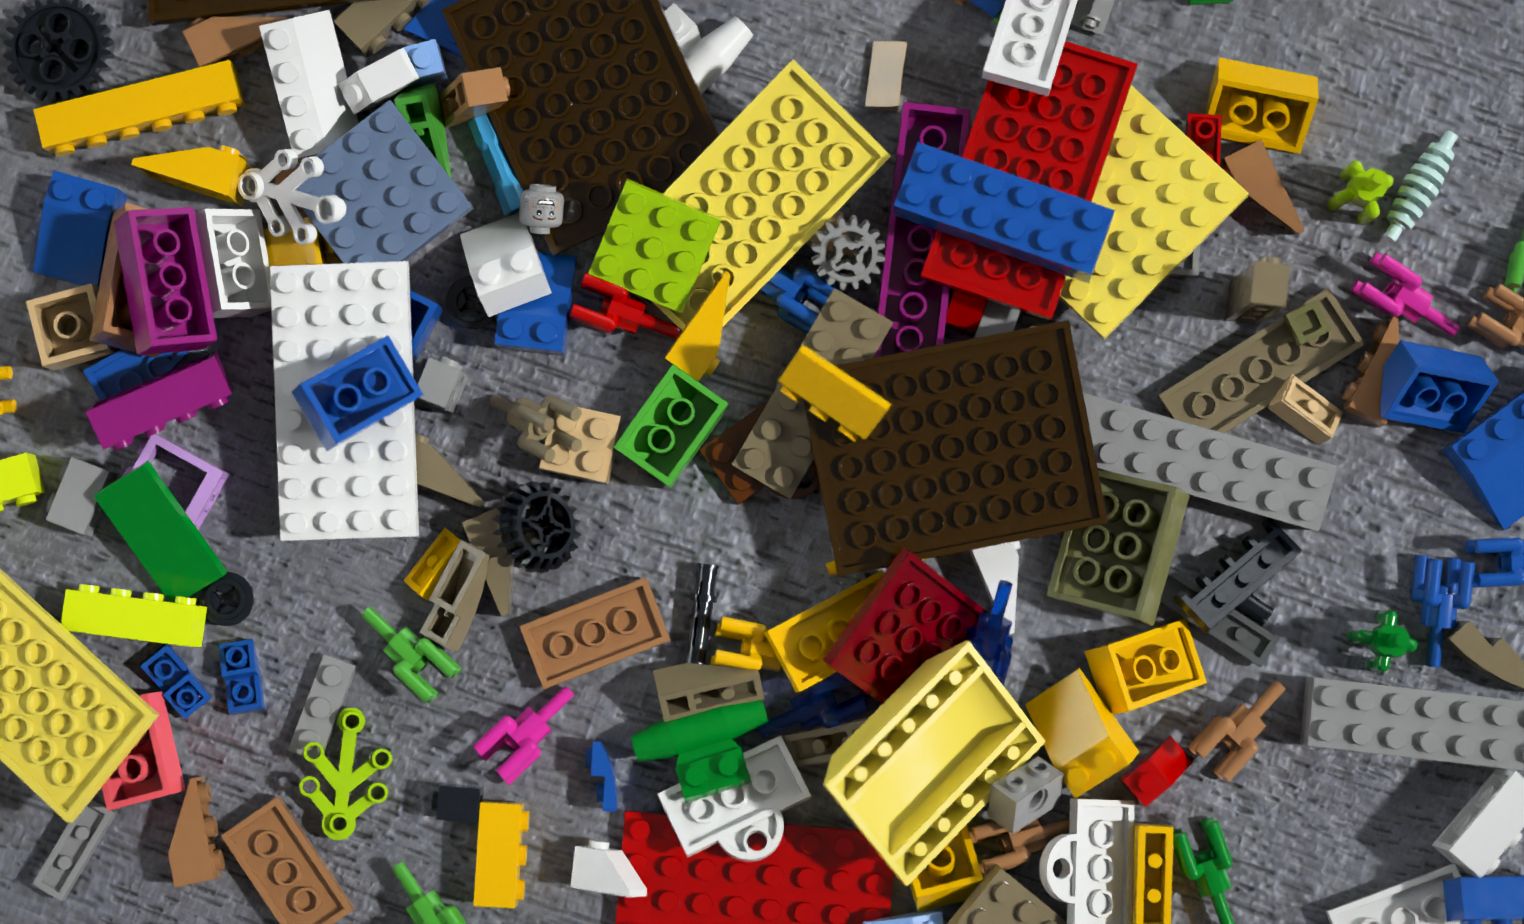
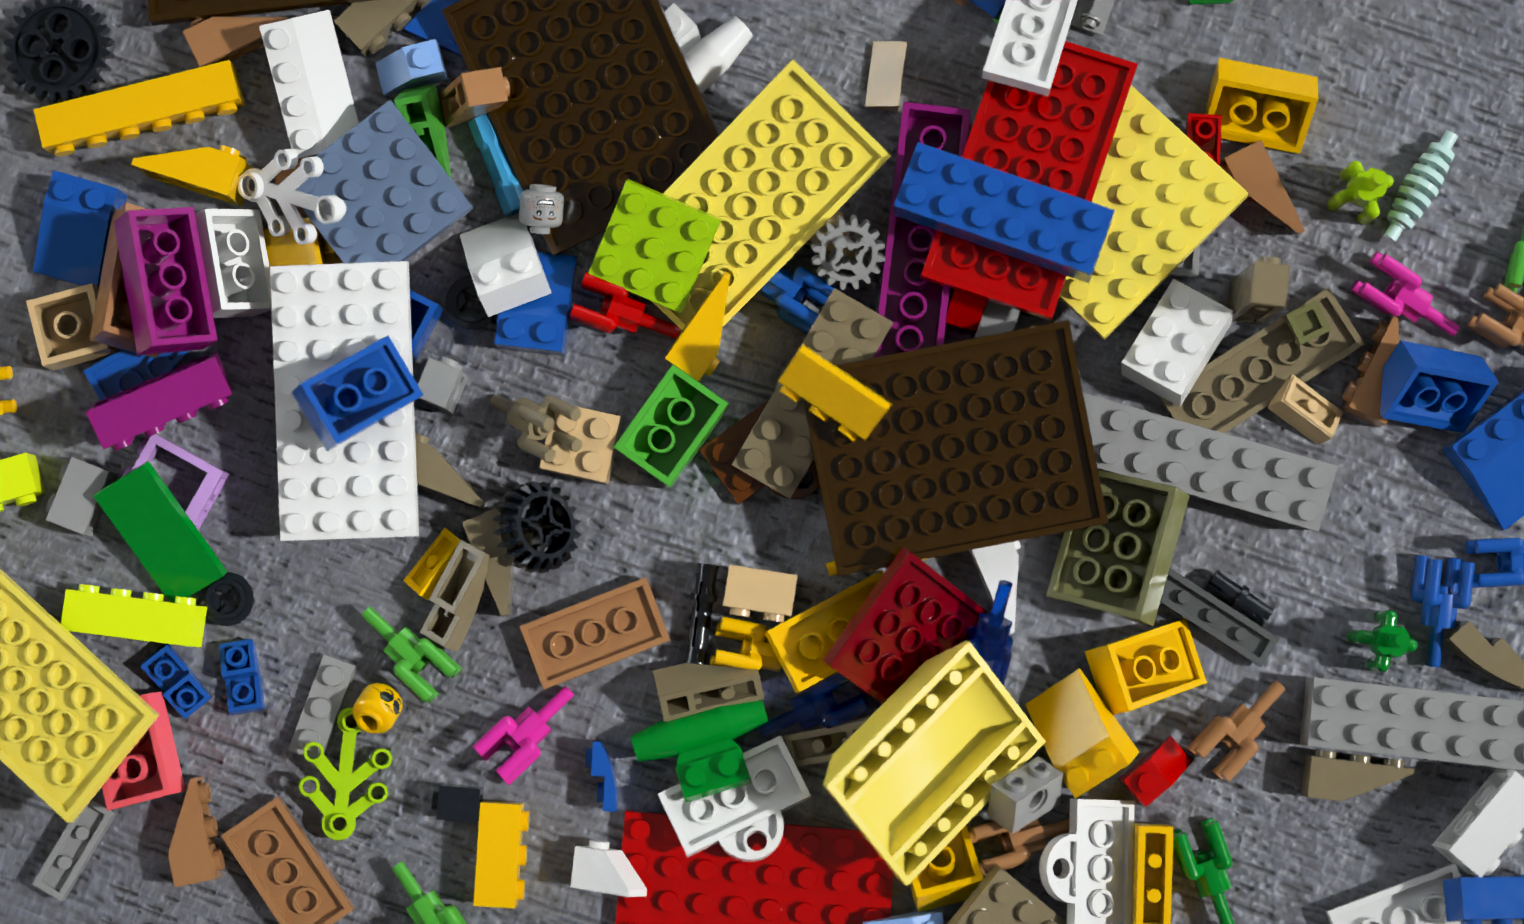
(377, 708): none -> yellow head
(378, 81): white slope -> none
(759, 592): none -> tan brick
(1176, 342): none -> white brick
(1240, 578): black hinge -> none
(1342, 779): none -> dark tan slope

